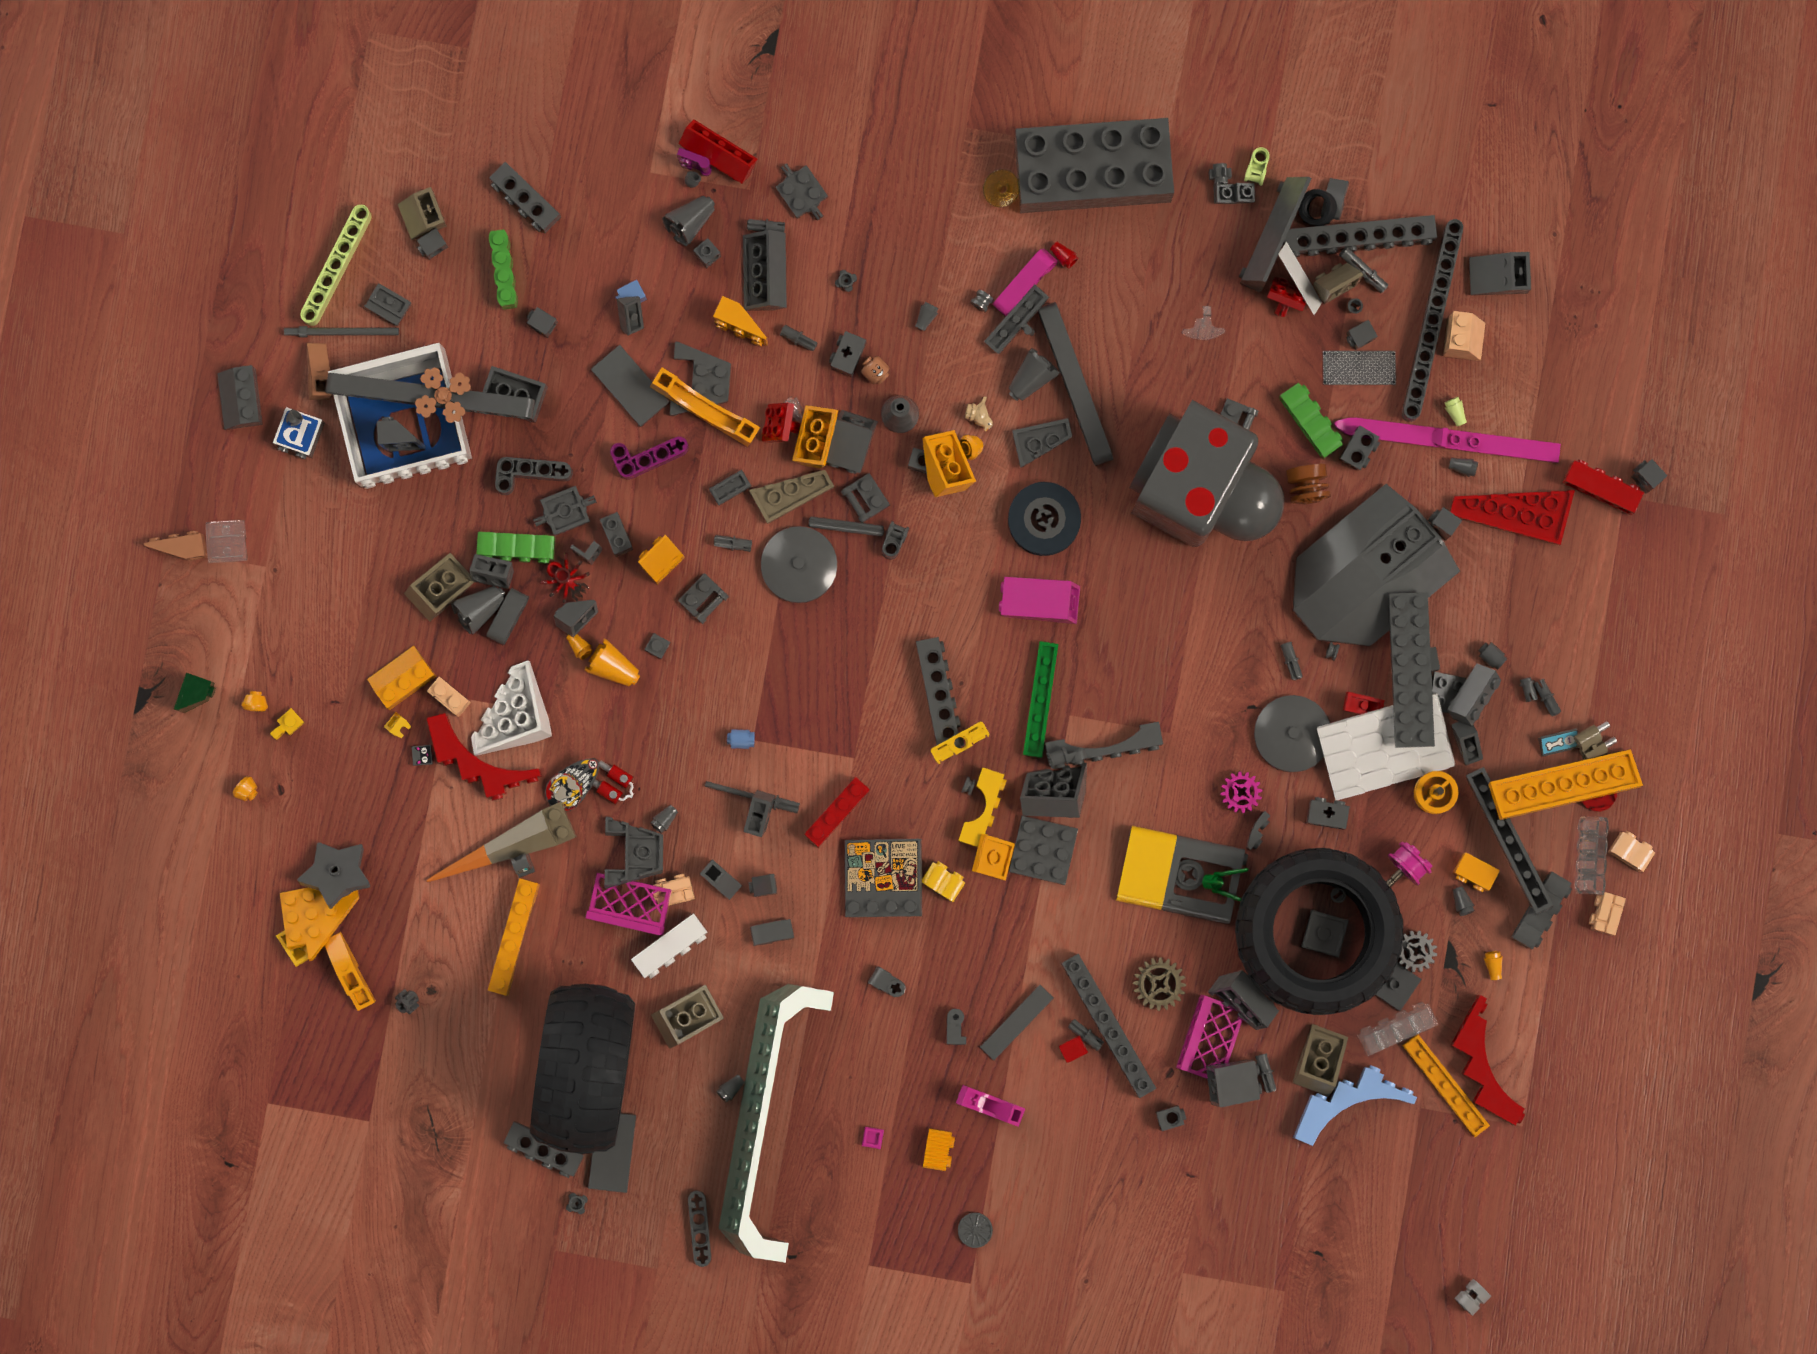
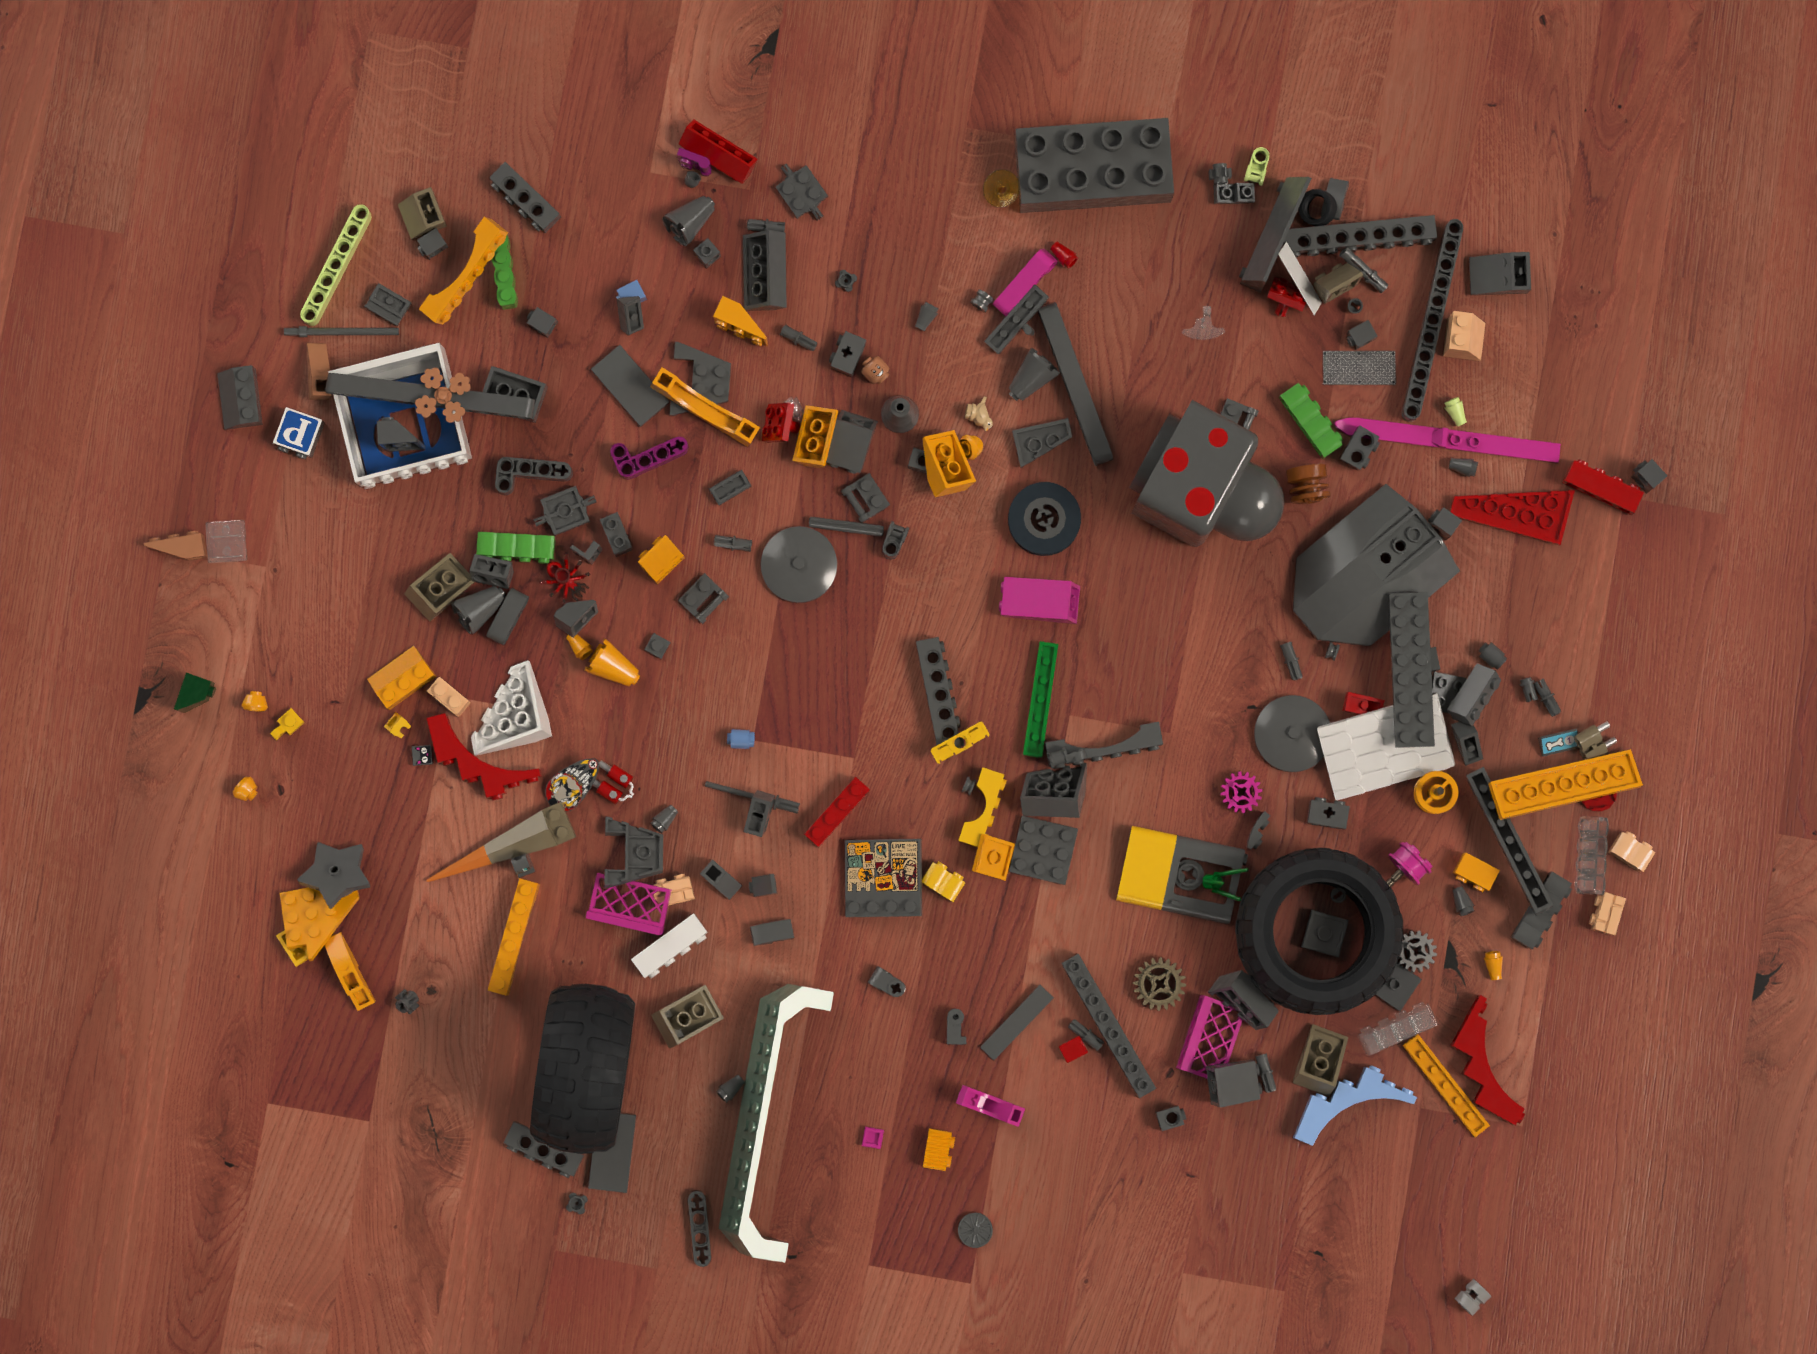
(294, 417): dark grey hinge -> none
(487, 240): none -> light orange arch
(785, 496): dark tan wing -> none

